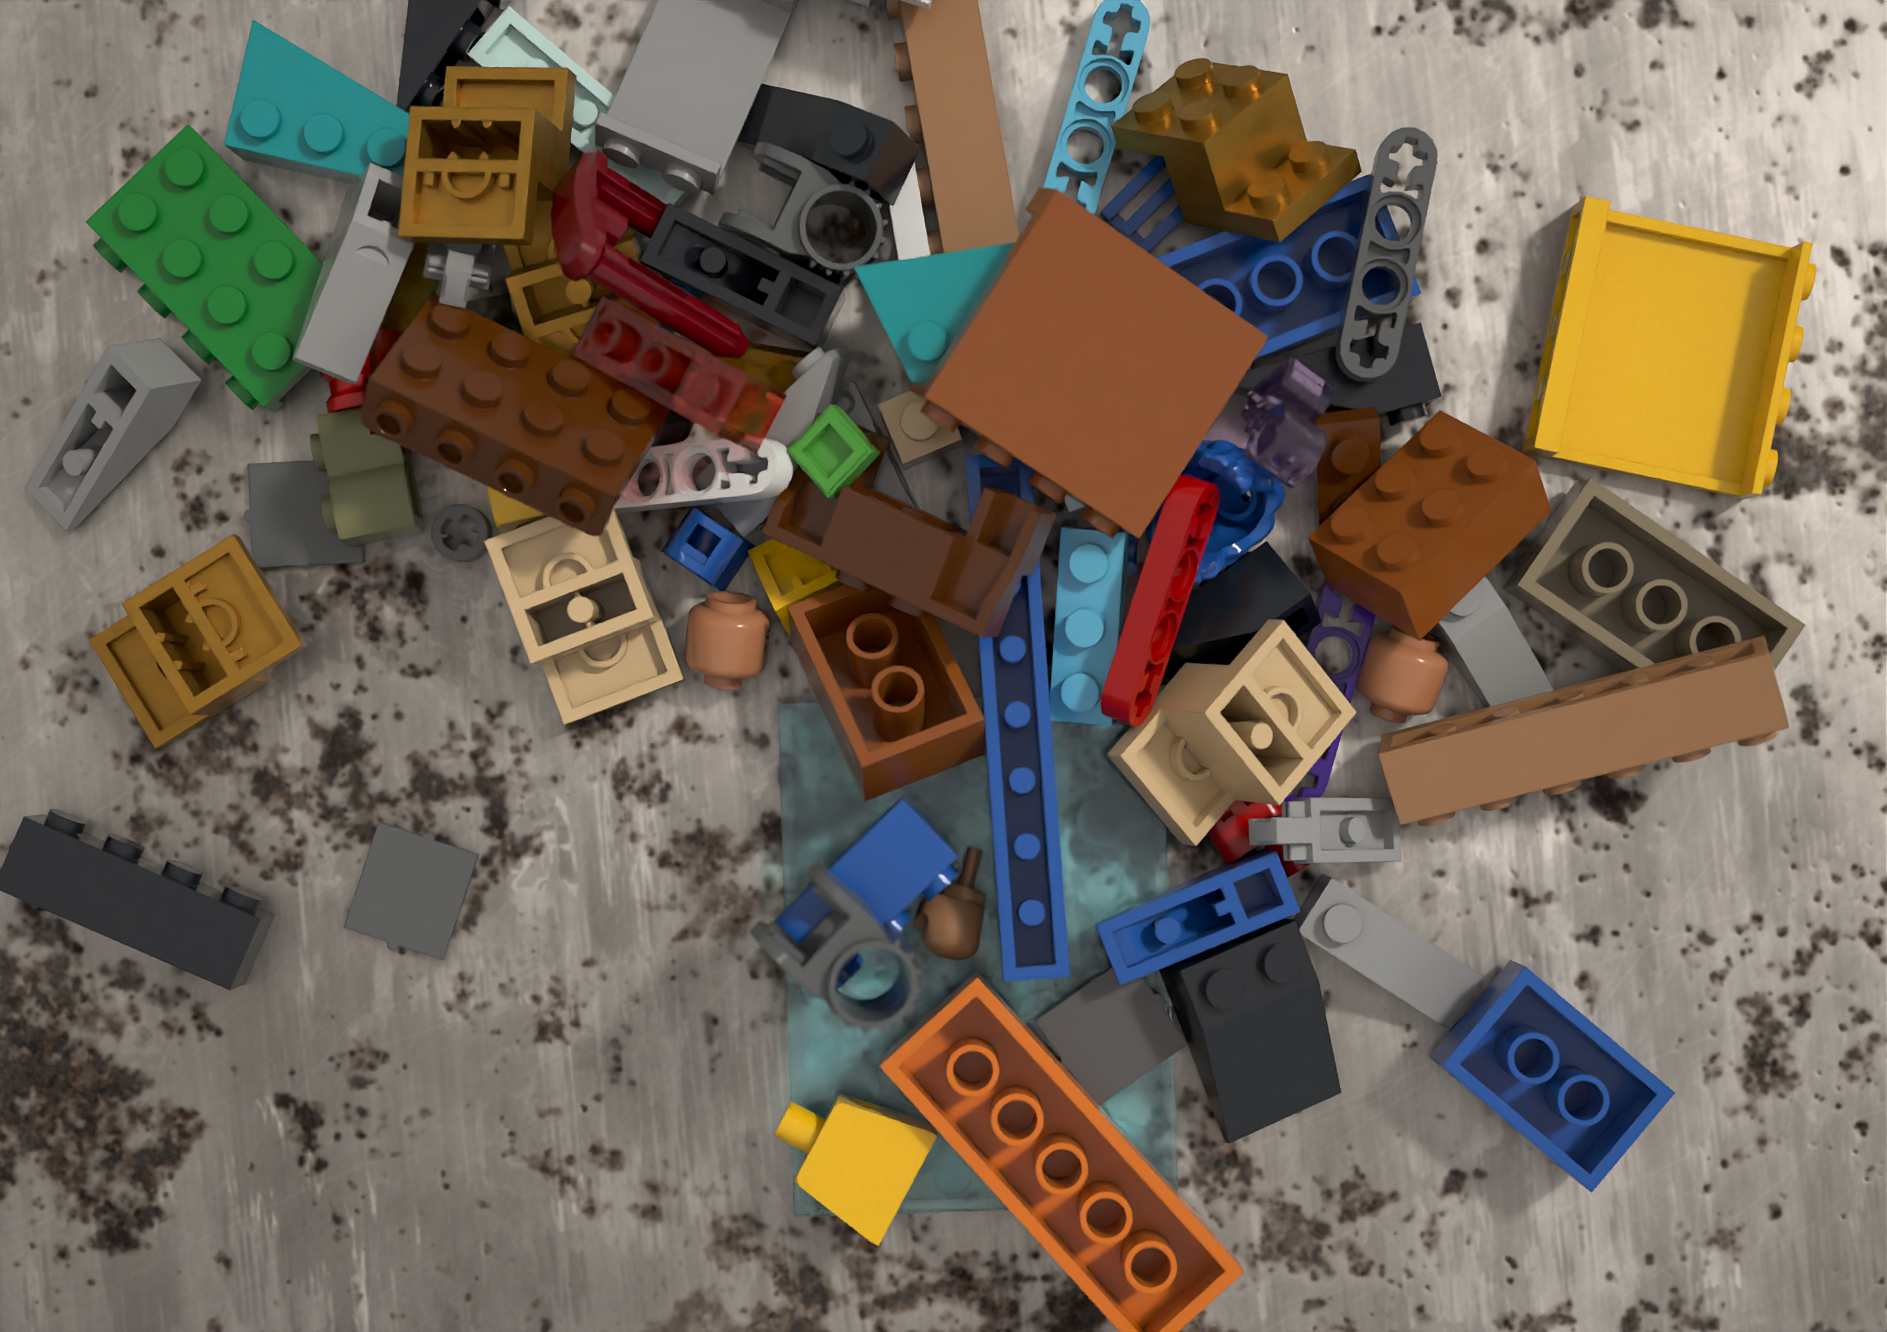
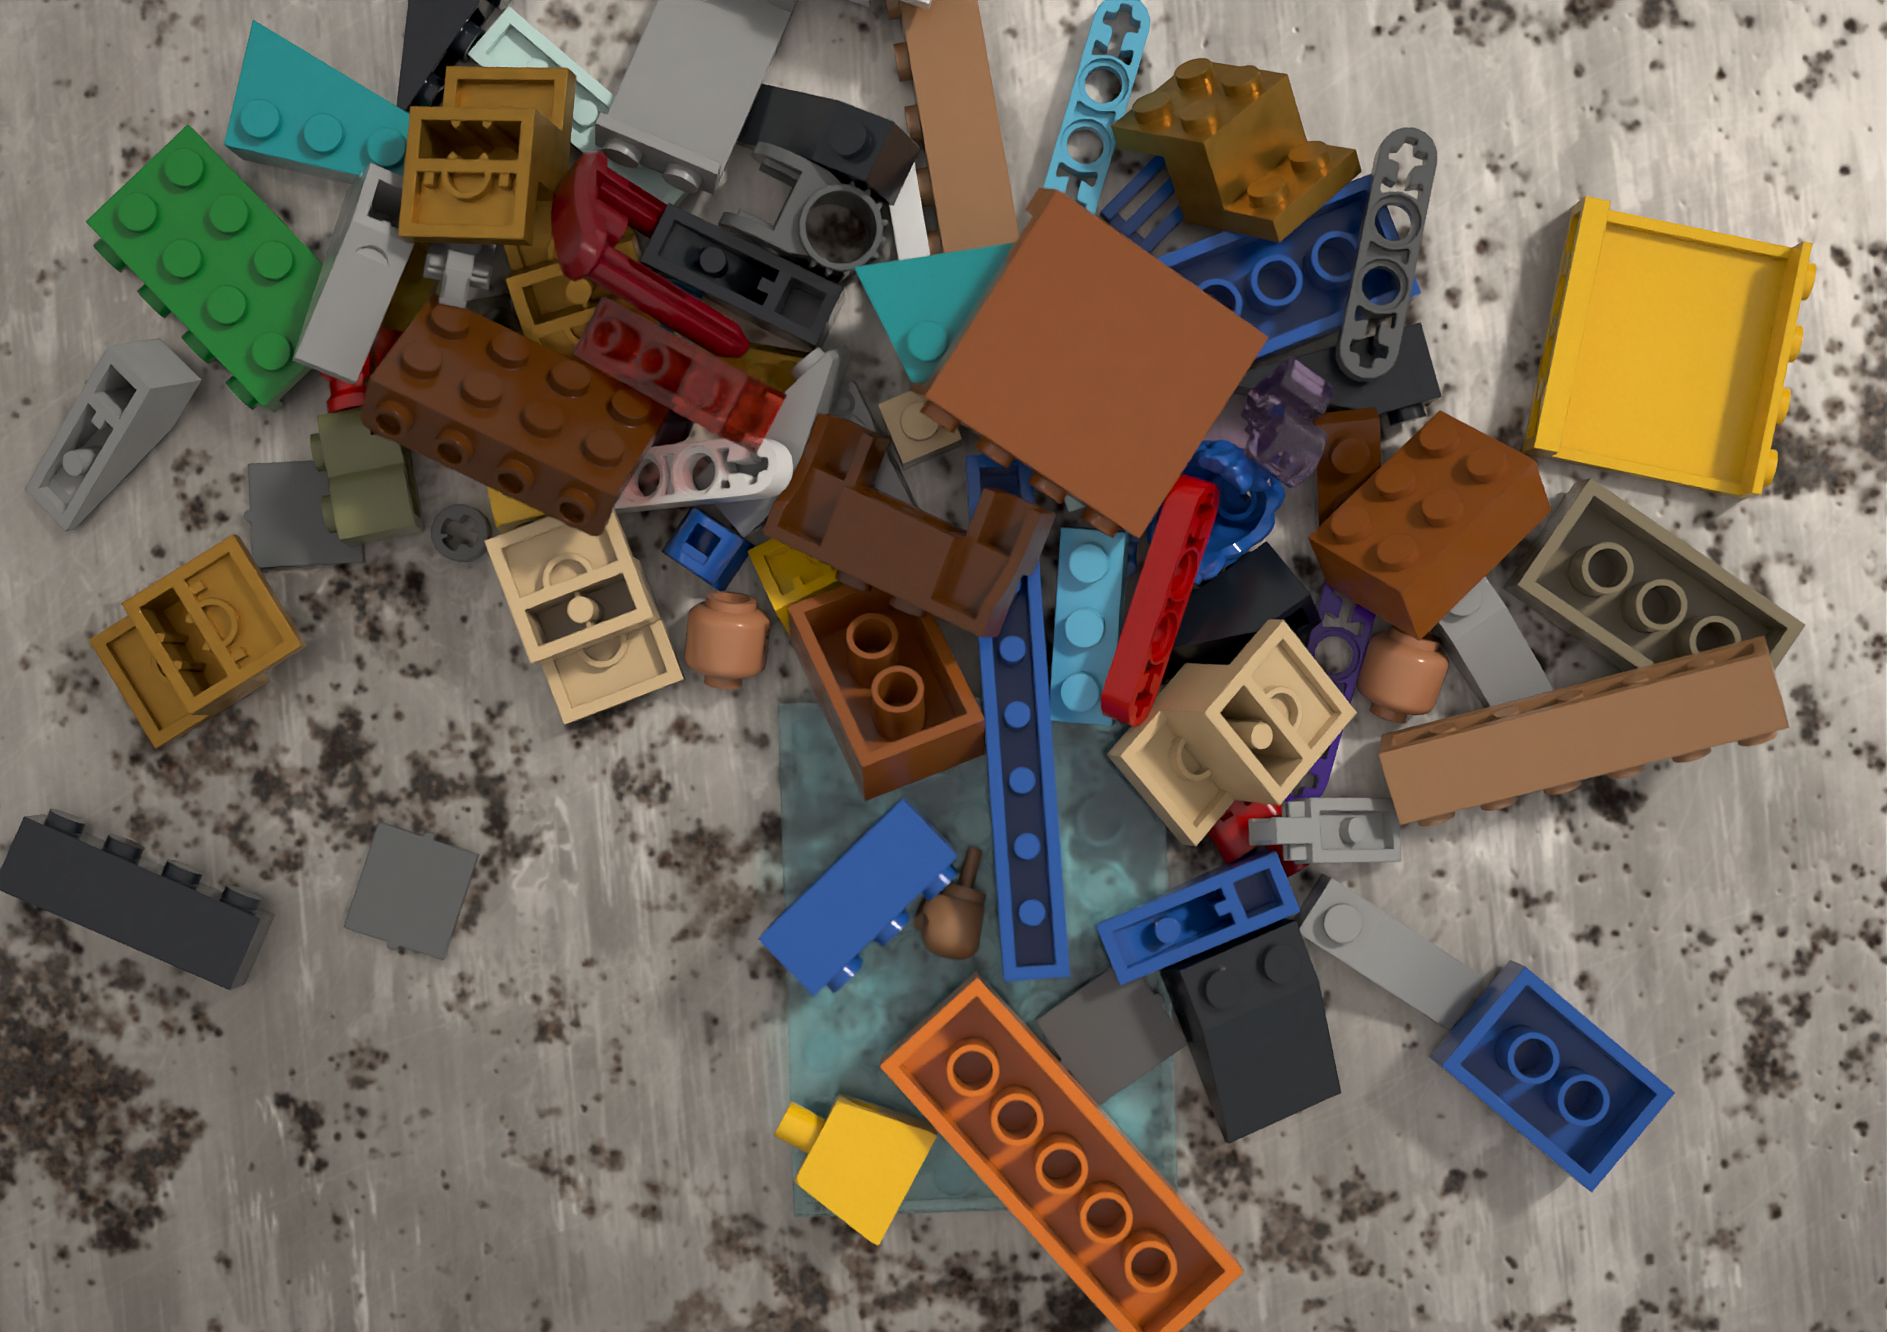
(833, 451): bright green tile -> none
(837, 937): dark grey piece -> none

